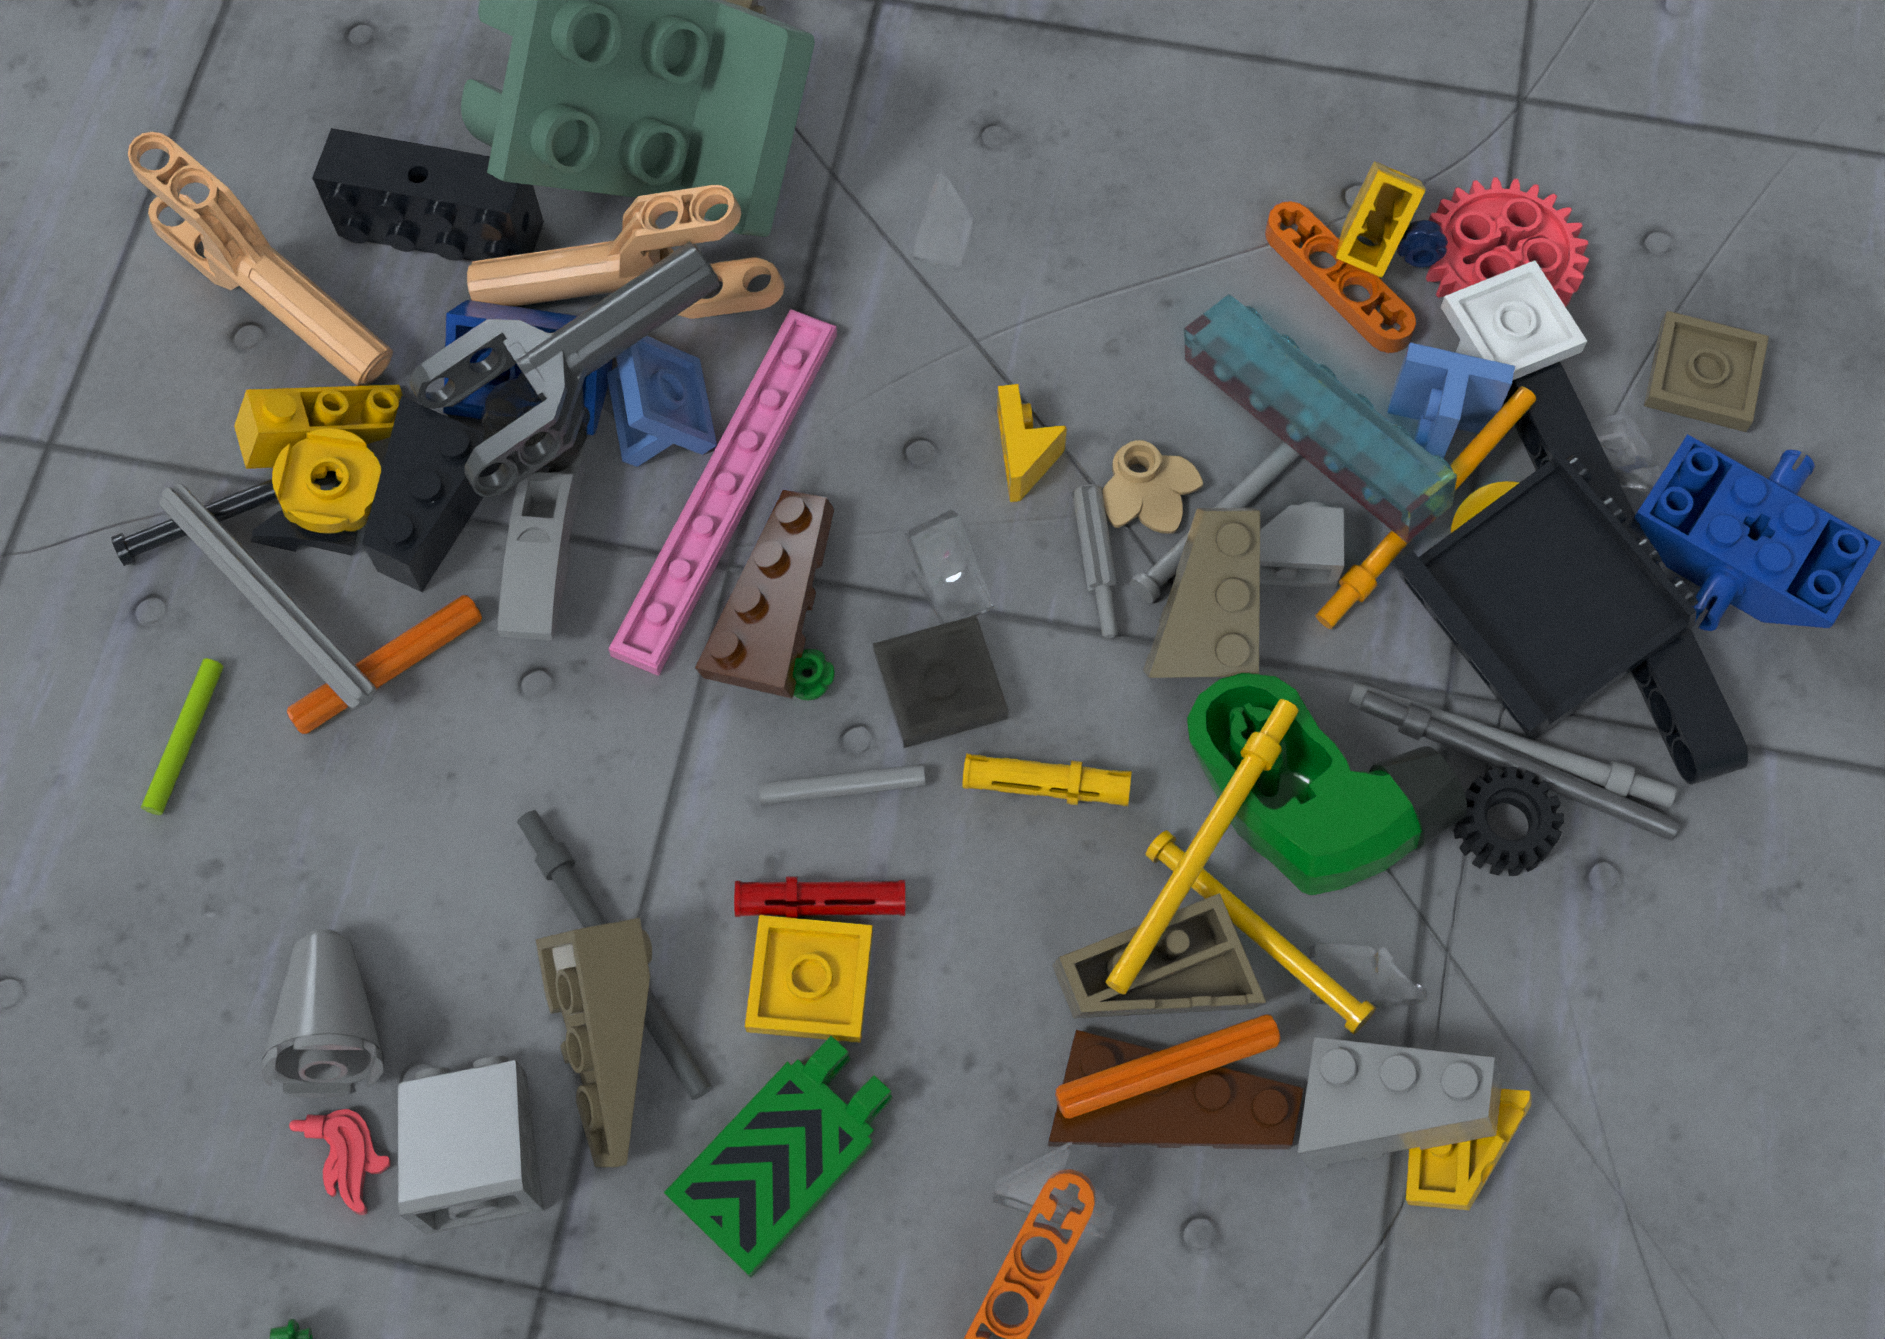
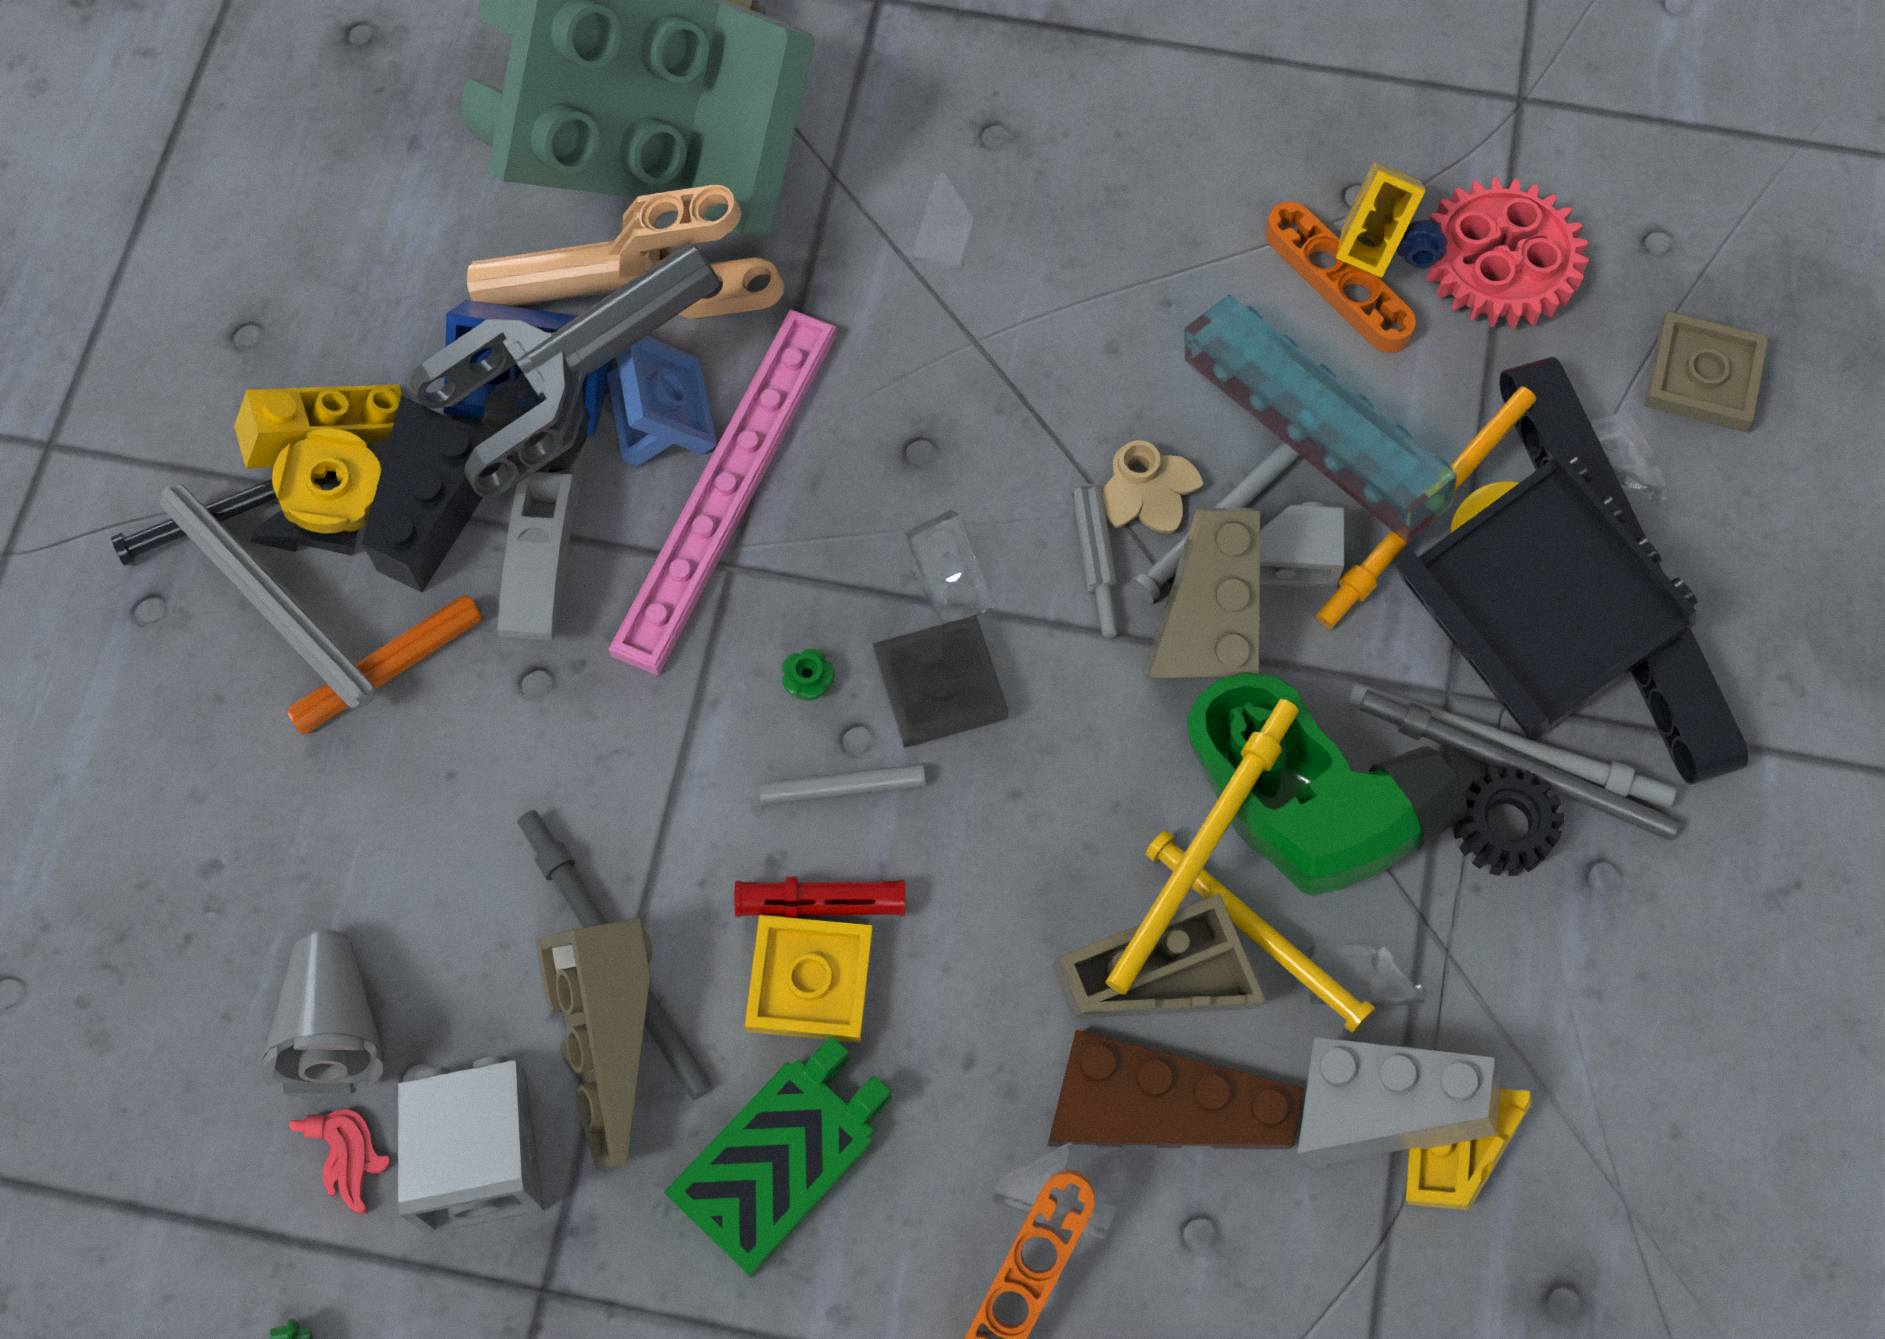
(182, 737): lime bar -> none
(242, 257): light nougat piece -> none
(424, 199): black brick -> none
(767, 609): reddish brown wing -> none
(1026, 450): yellow slope -> none
(1046, 779): yellow pin -> none
(1167, 1066): orange axle -> none
(1448, 393): medium blue bracket -> none
(1514, 321): white bracket -> none
(1753, 539): blue slope -> none

